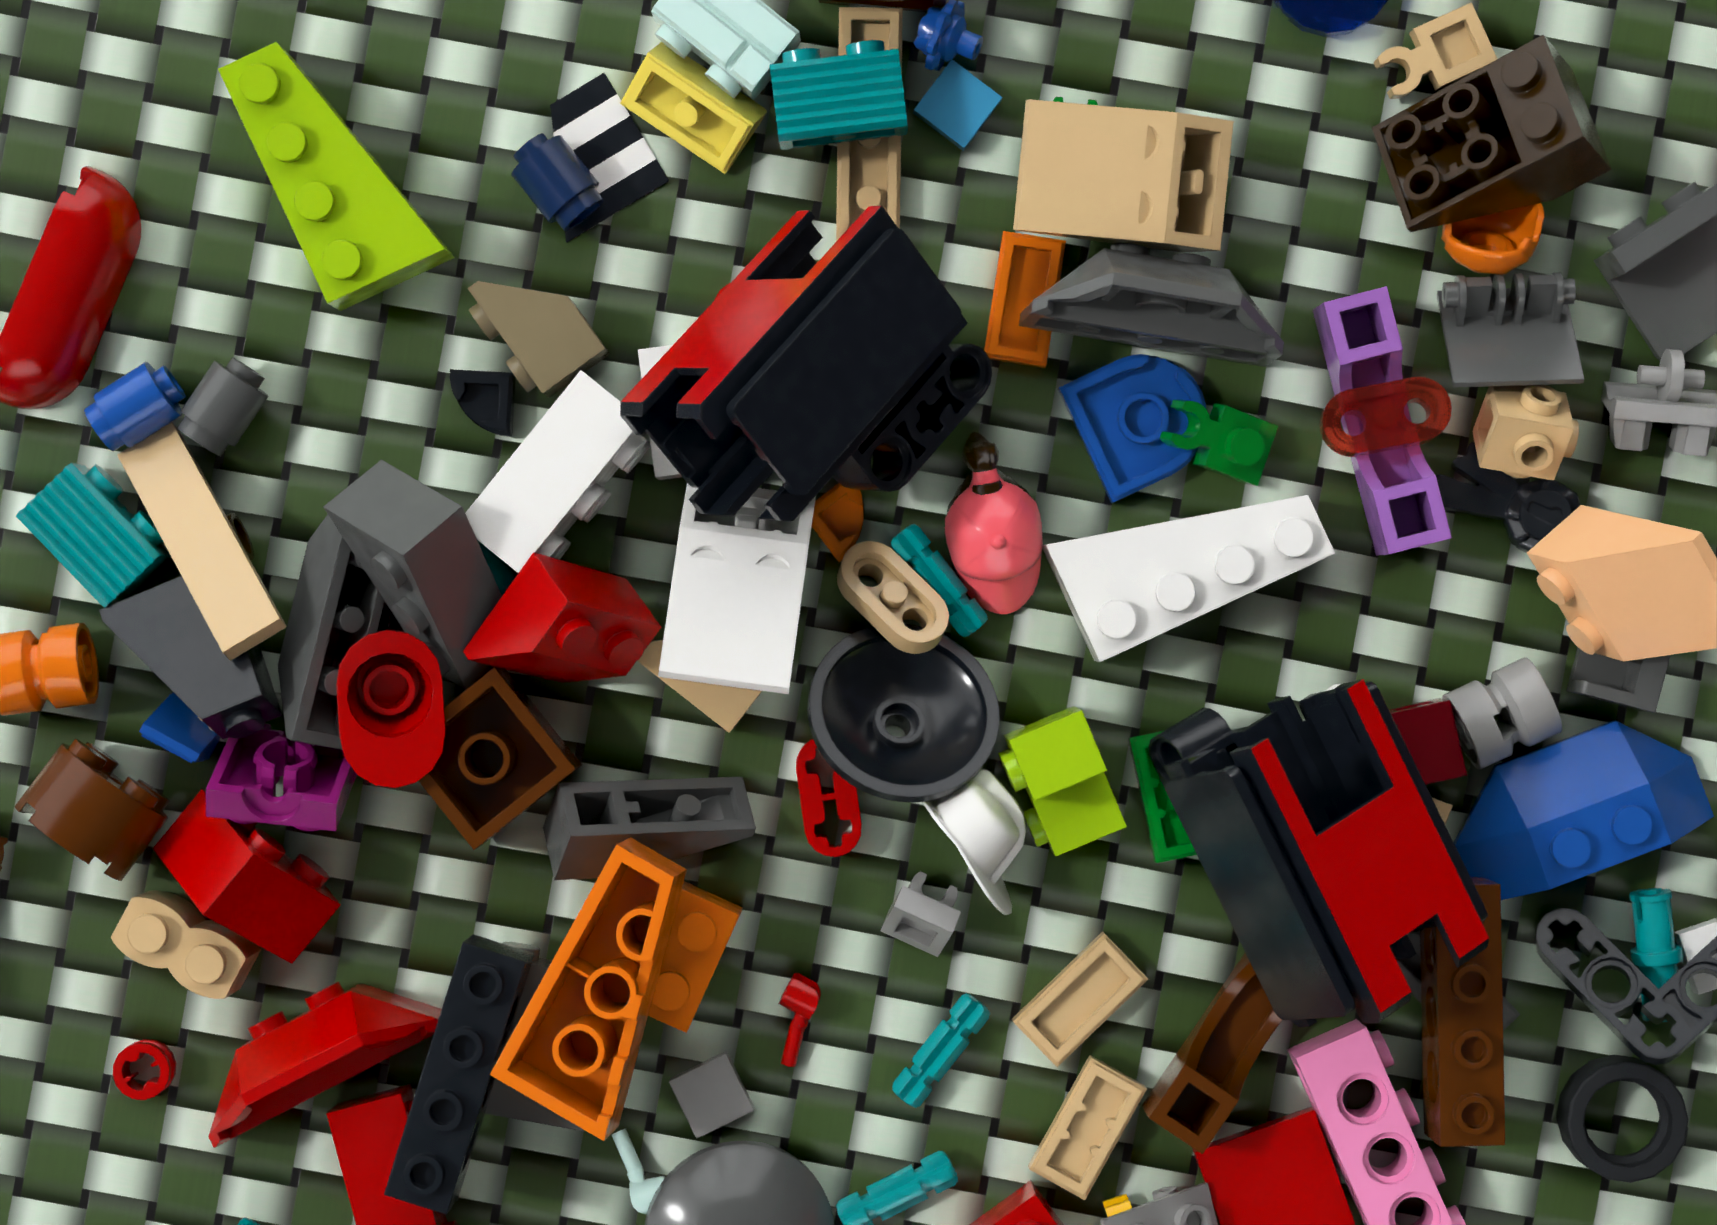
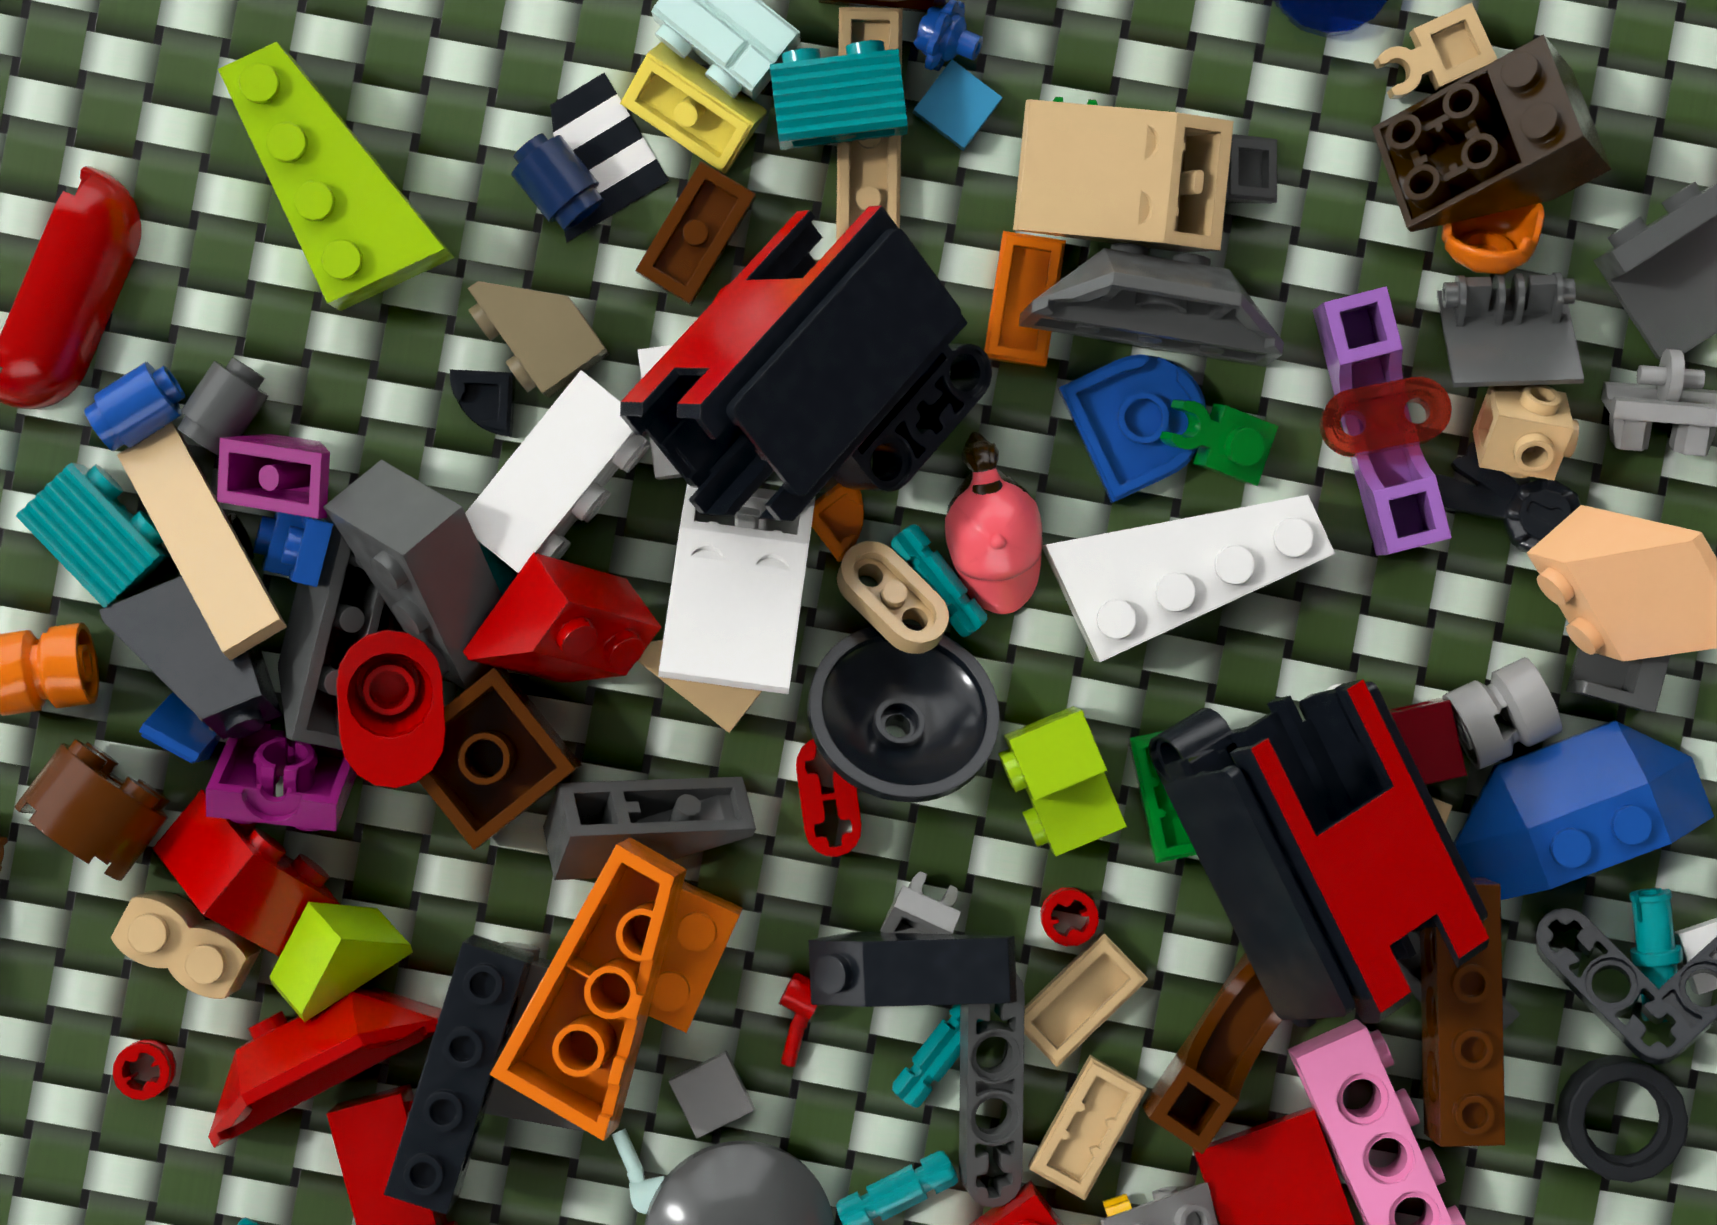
(274, 474): none -> magenta slope
(293, 546): none -> blue slope
(334, 954): none -> lime slope
(696, 233): none -> reddish brown plate
(911, 969): none -> black slope
(985, 1083): none -> dark grey beam
(986, 830): white piece -> none
(1073, 935): none -> red bush
(1252, 170): none -> dark grey slope

